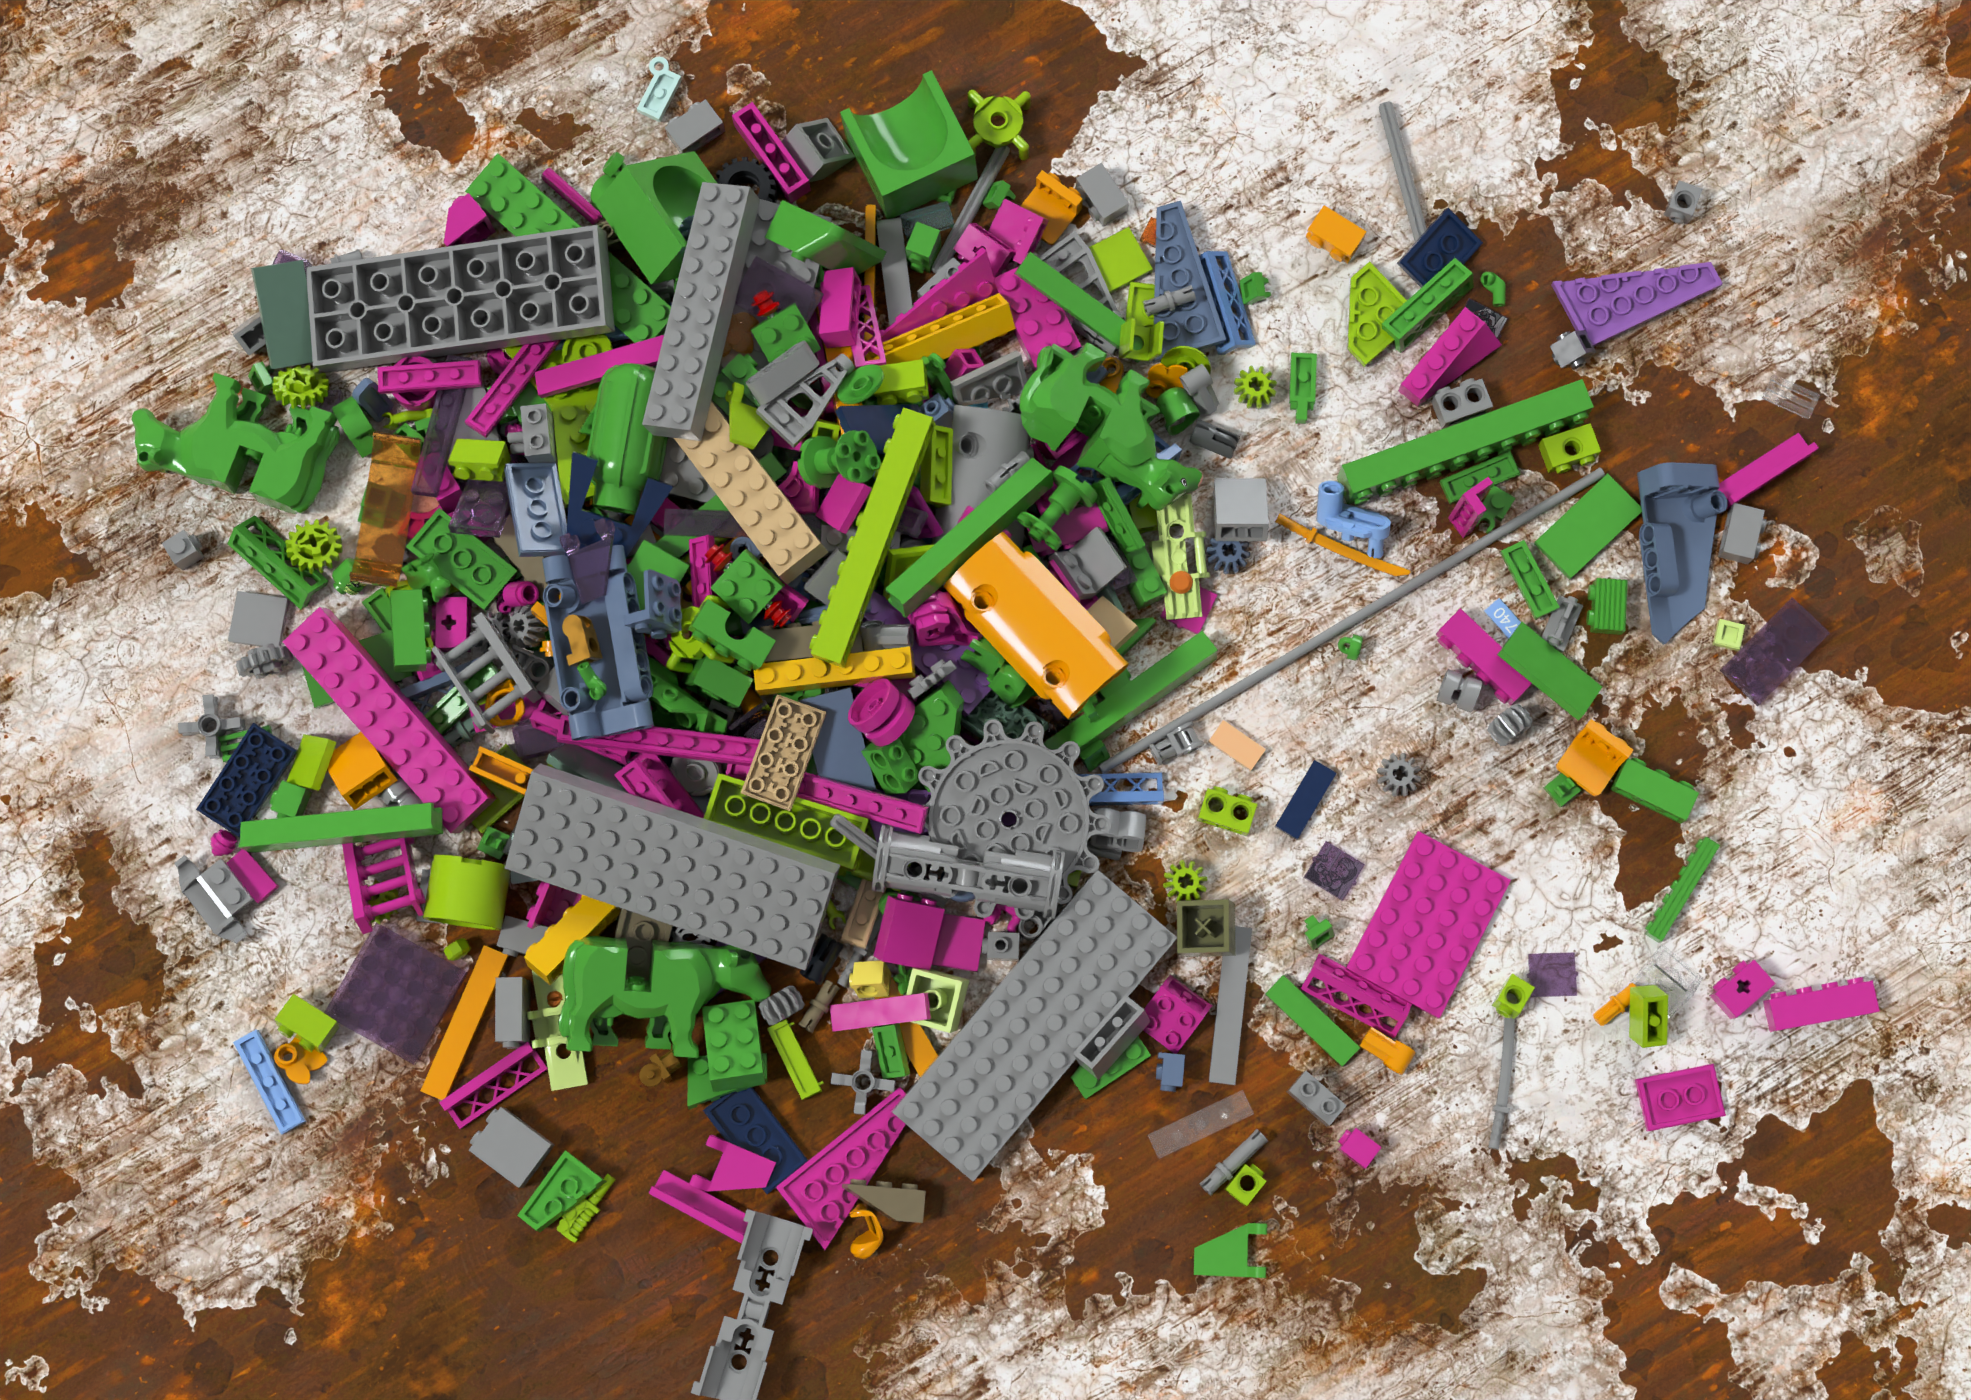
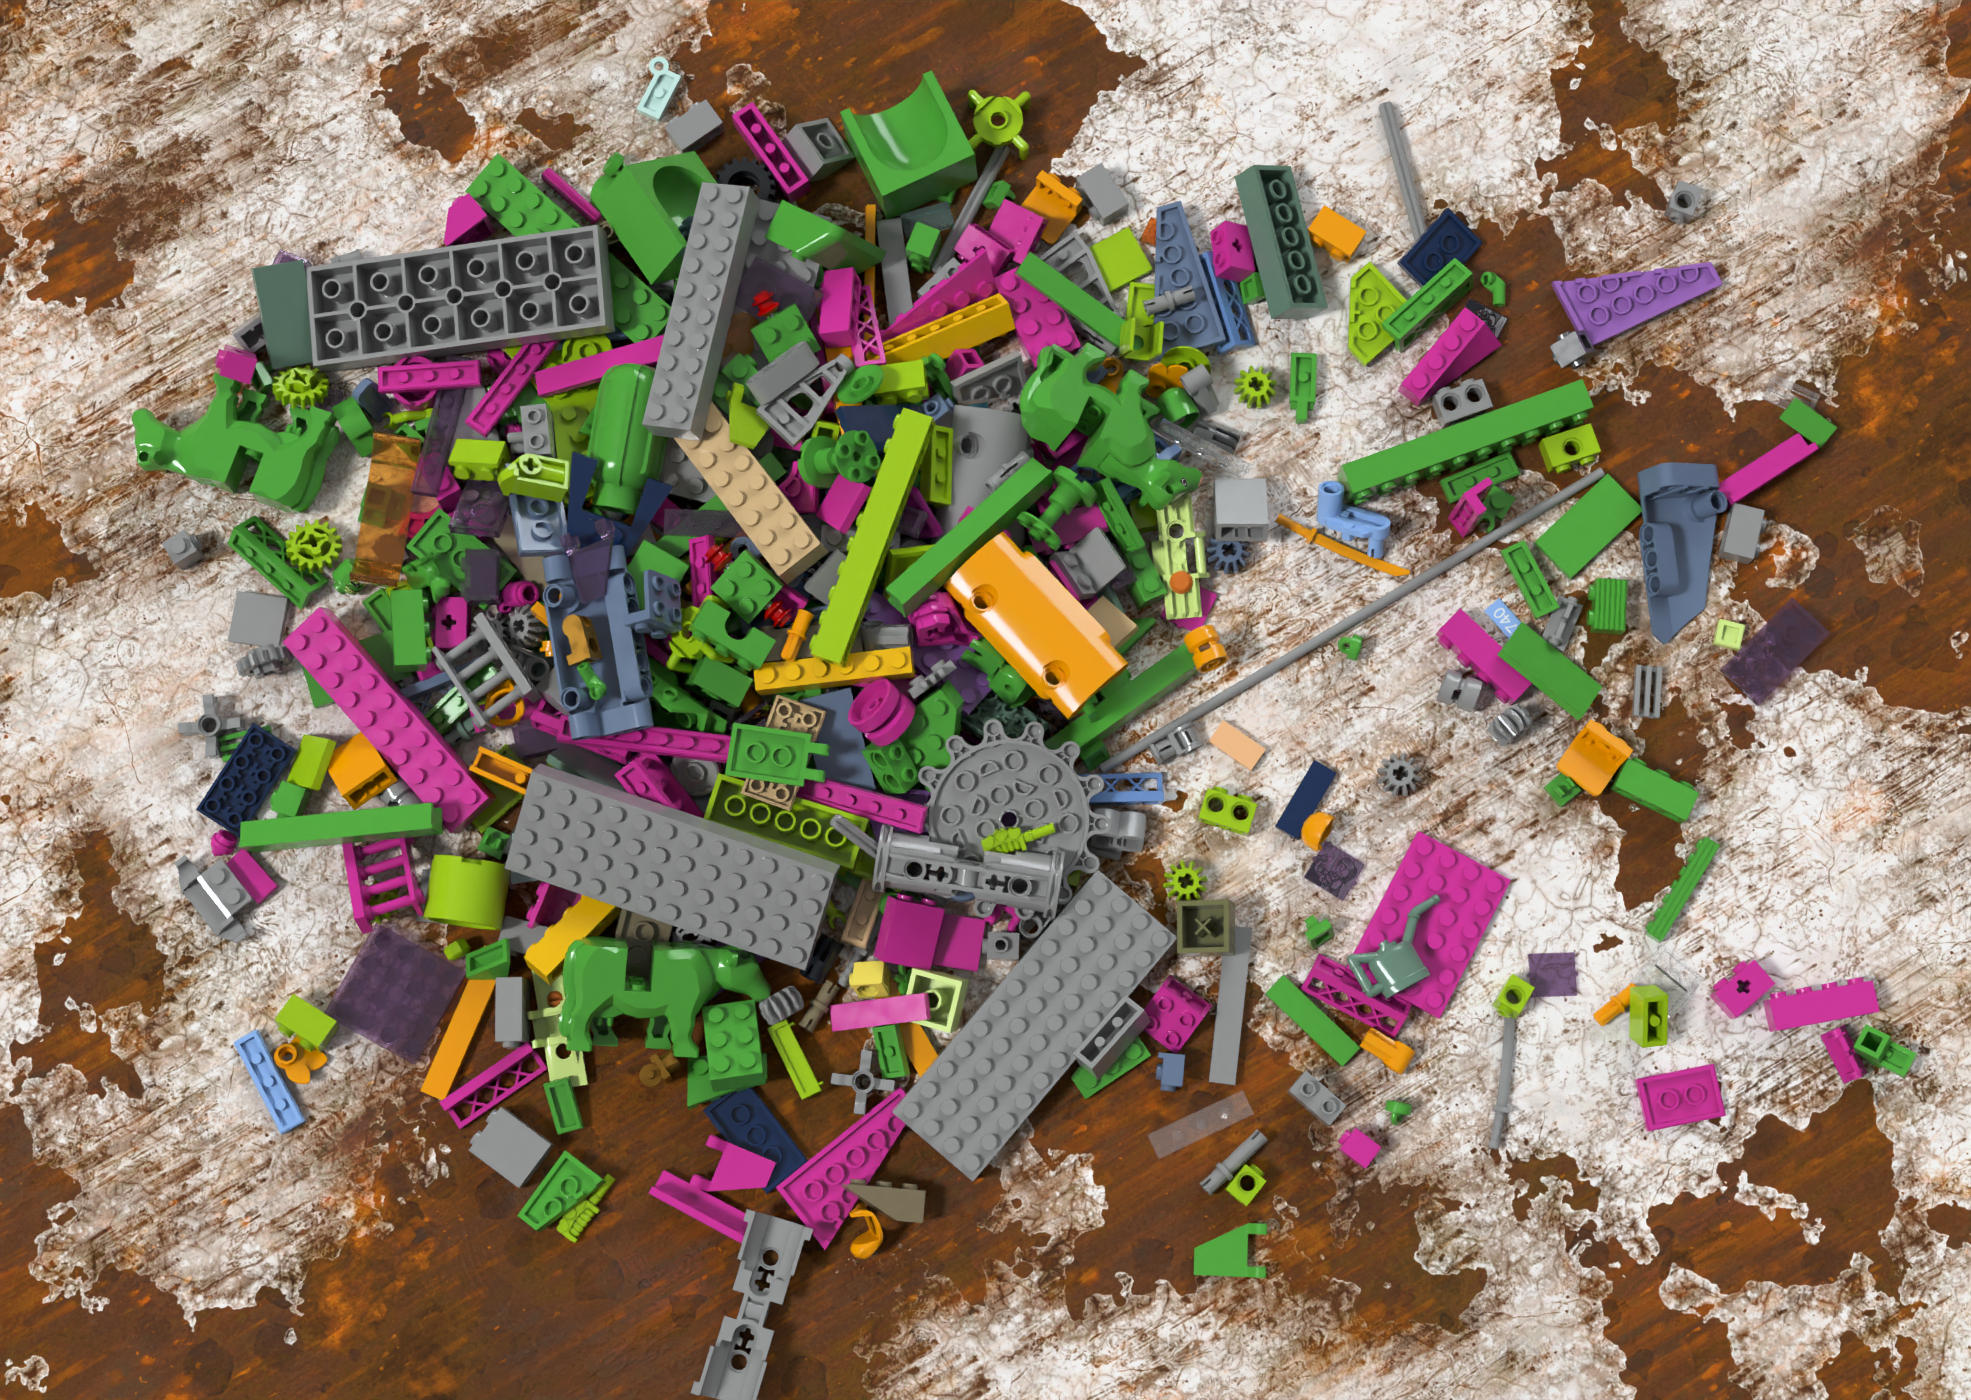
(236, 363): none -> dark pink brick
(482, 576): none -> clear purple brick
(489, 961): none -> bright green slope
(536, 477): none -> lime piece
(563, 1105): none -> bright green tile
(773, 755): none -> bright green tile
(796, 635): none -> light orange axle
(1009, 839): none -> lime piece
(1201, 448): none -> clear tile
(1206, 649): none -> light orange wheel
(1232, 251): none -> dark pink brick
(1281, 242): none -> sand green brick
(1316, 829): none -> light orange hair
(1394, 964): none -> sand green piece
(1397, 1109): none -> bright green tile
(1657, 691): none -> light grey tile
(1807, 422): none -> bright green tile
(1843, 1054): none -> dark pink hinge
(1883, 1053): none -> bright green brick

